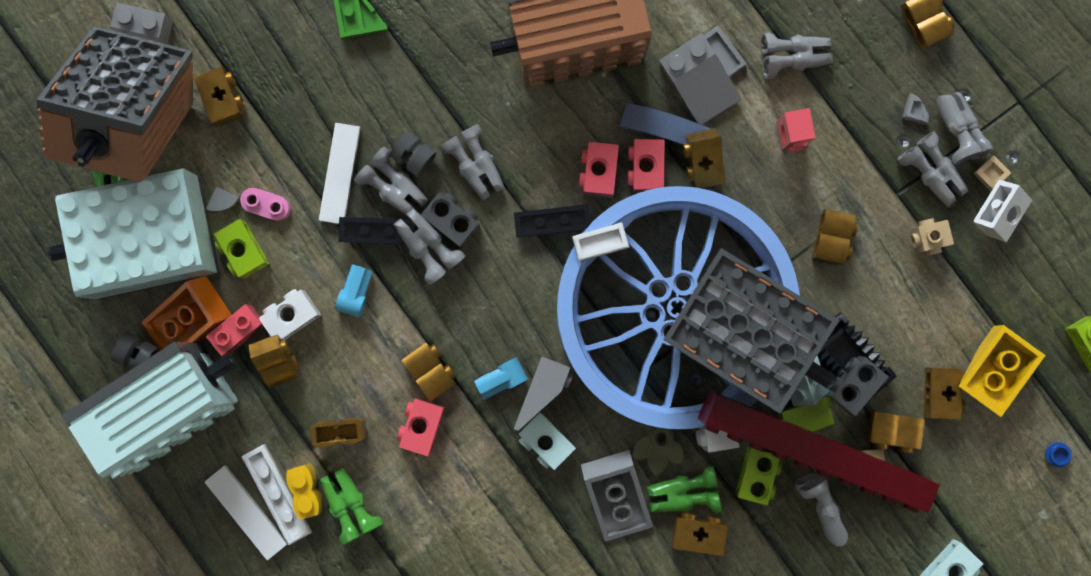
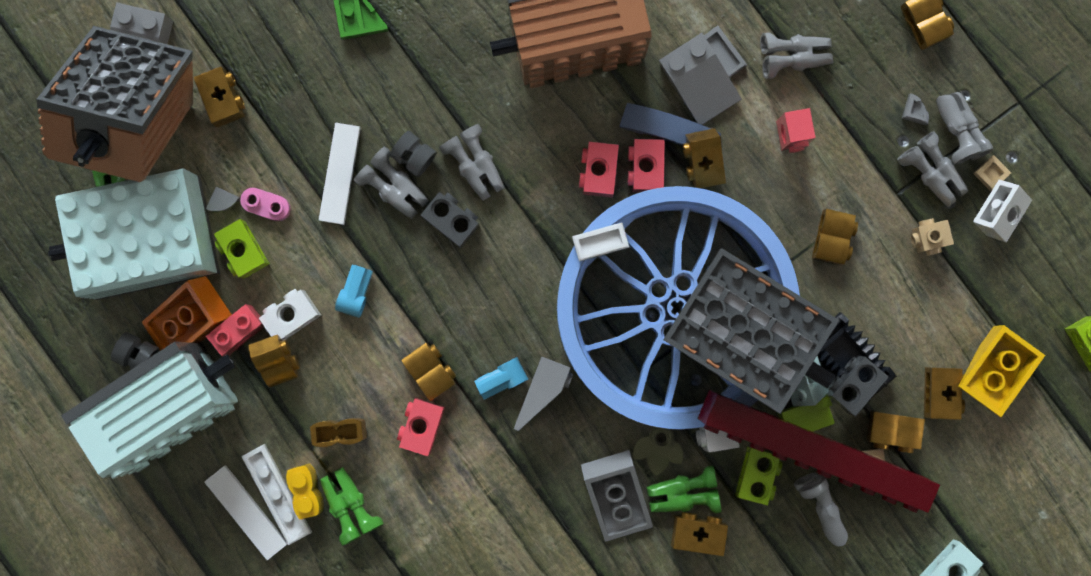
(370, 230): black plate -> none
(425, 237): light grey piece -> none
(552, 221): black plate -> none
(560, 448): light aqua brick -> none
(1058, 454): blue plate -> none

